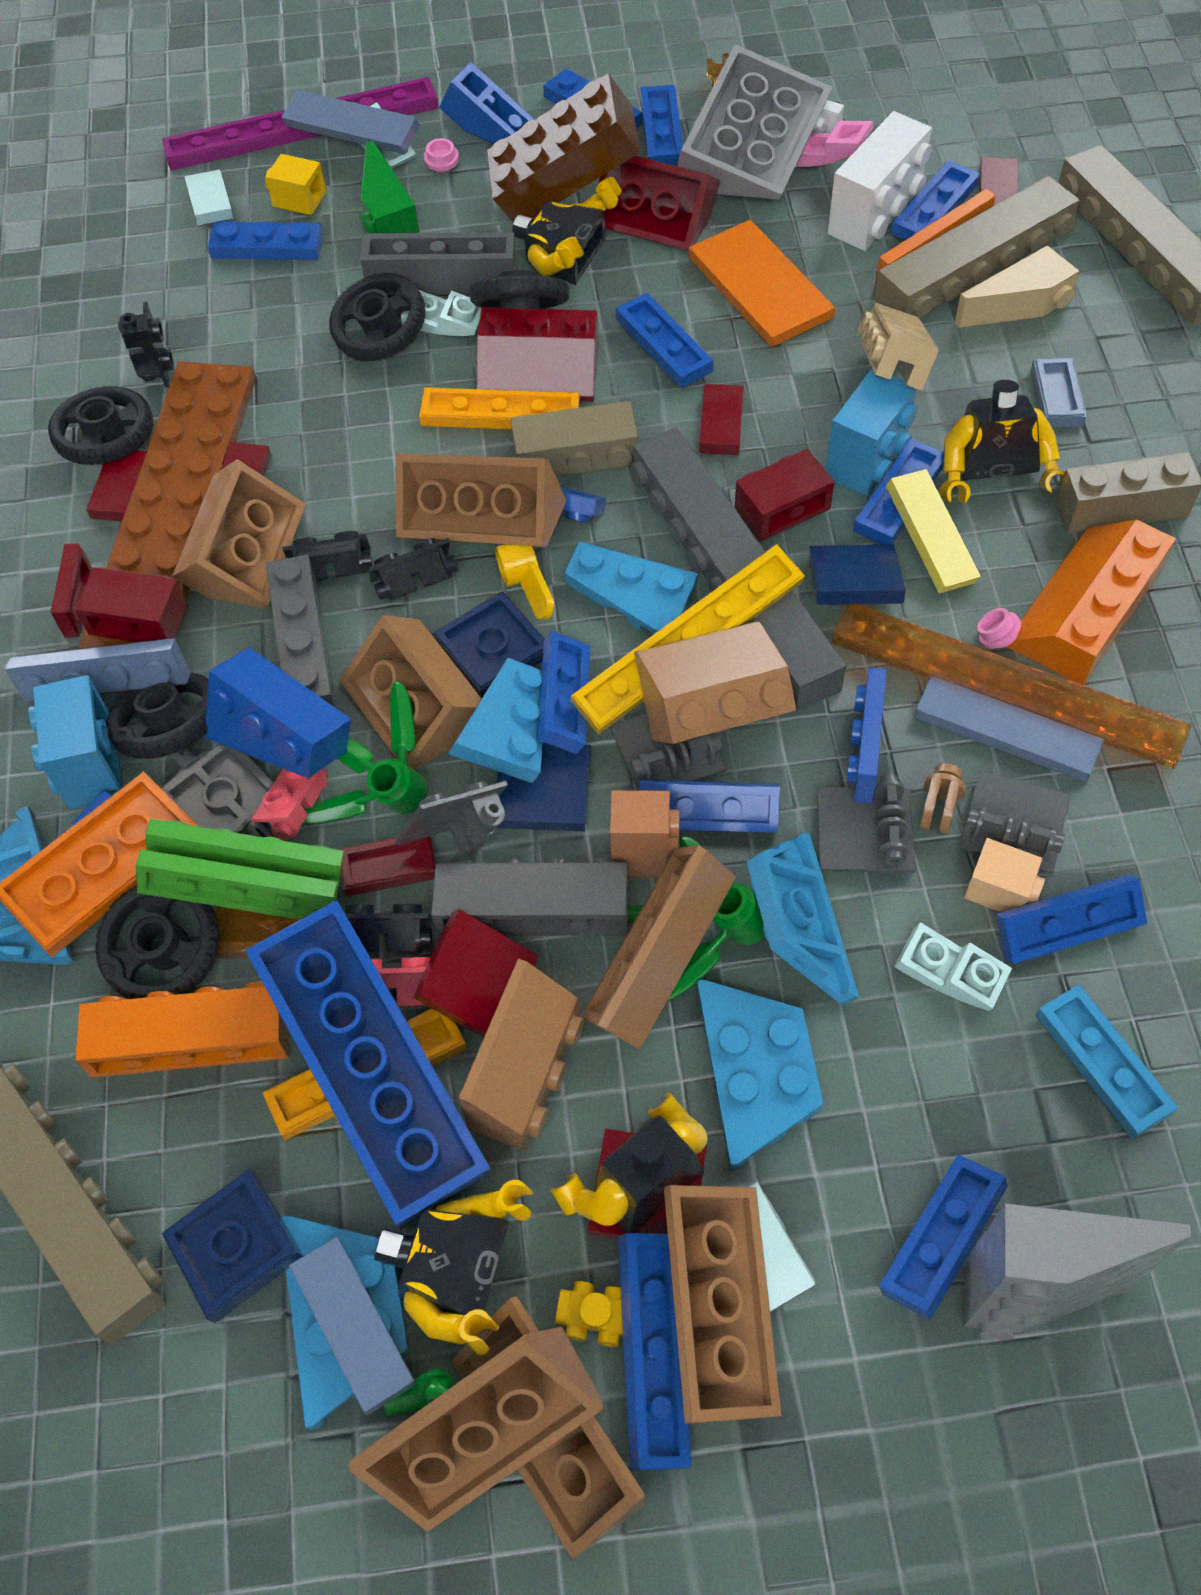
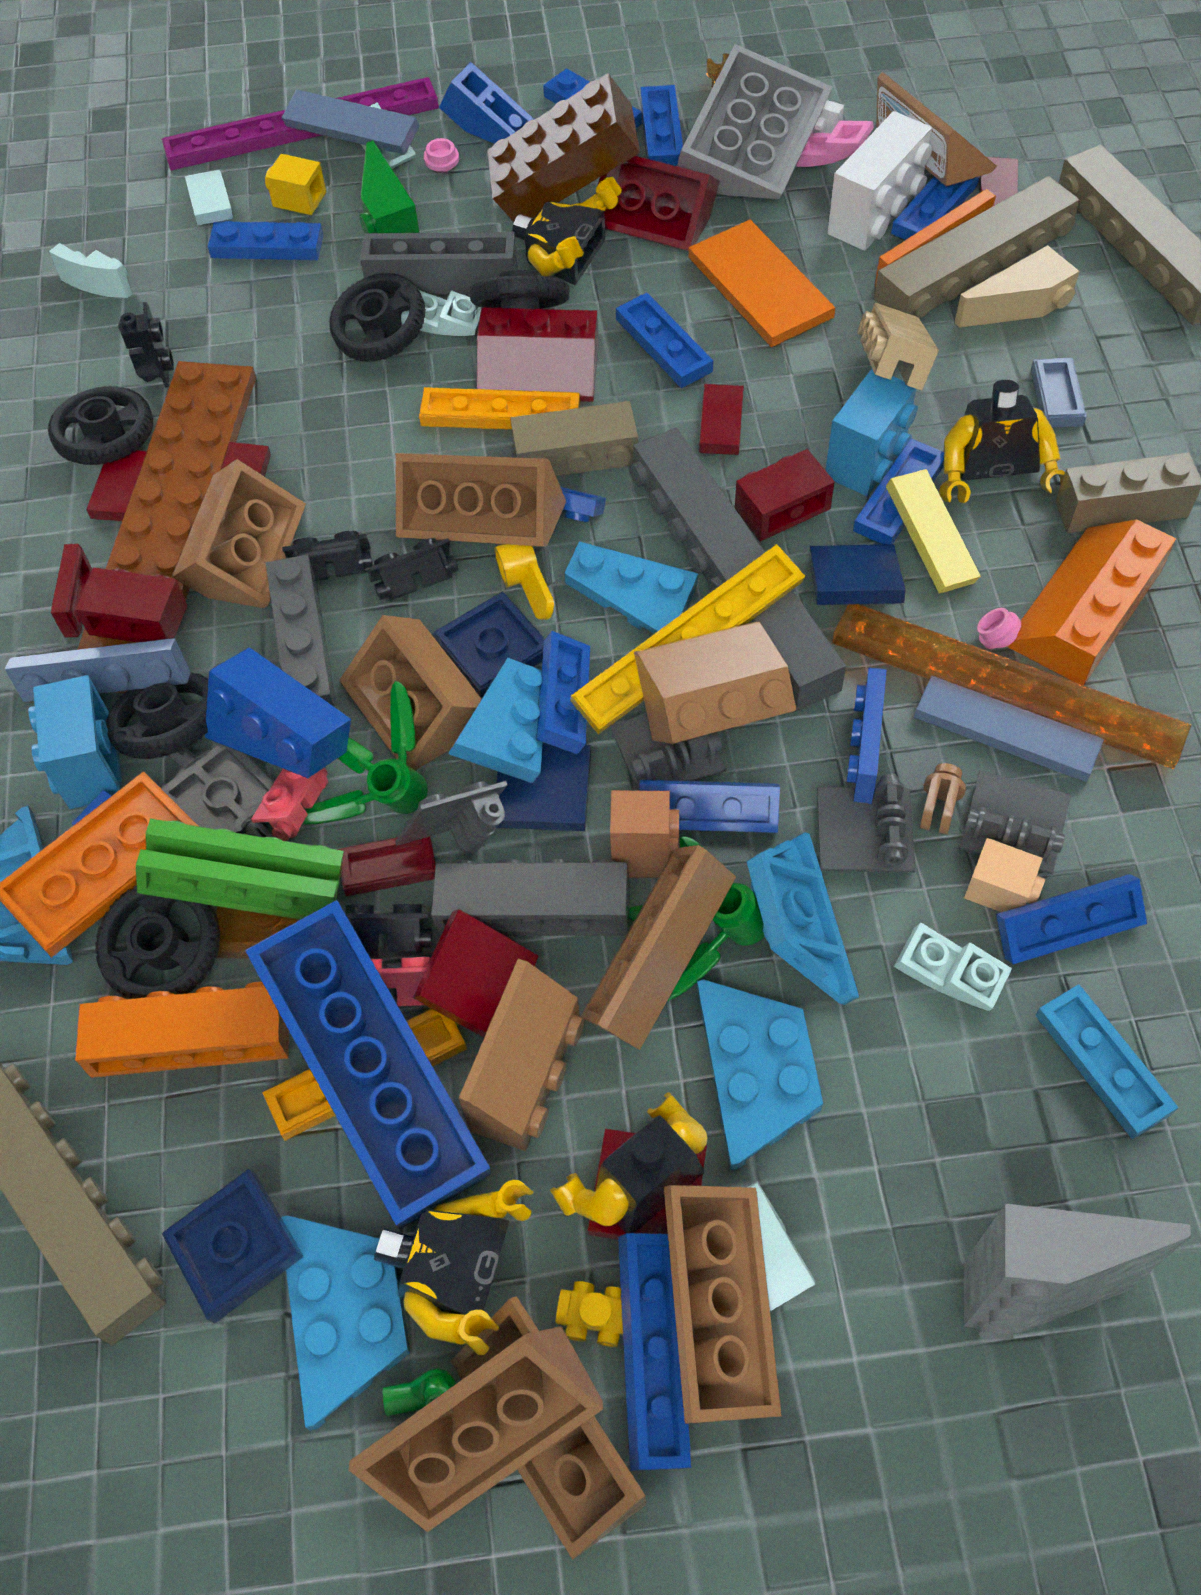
(92, 273): none -> light aqua slope
(352, 1326): sand blue tile -> none
(943, 1236): blue plate -> none
(952, 156): none -> medium nougat slope

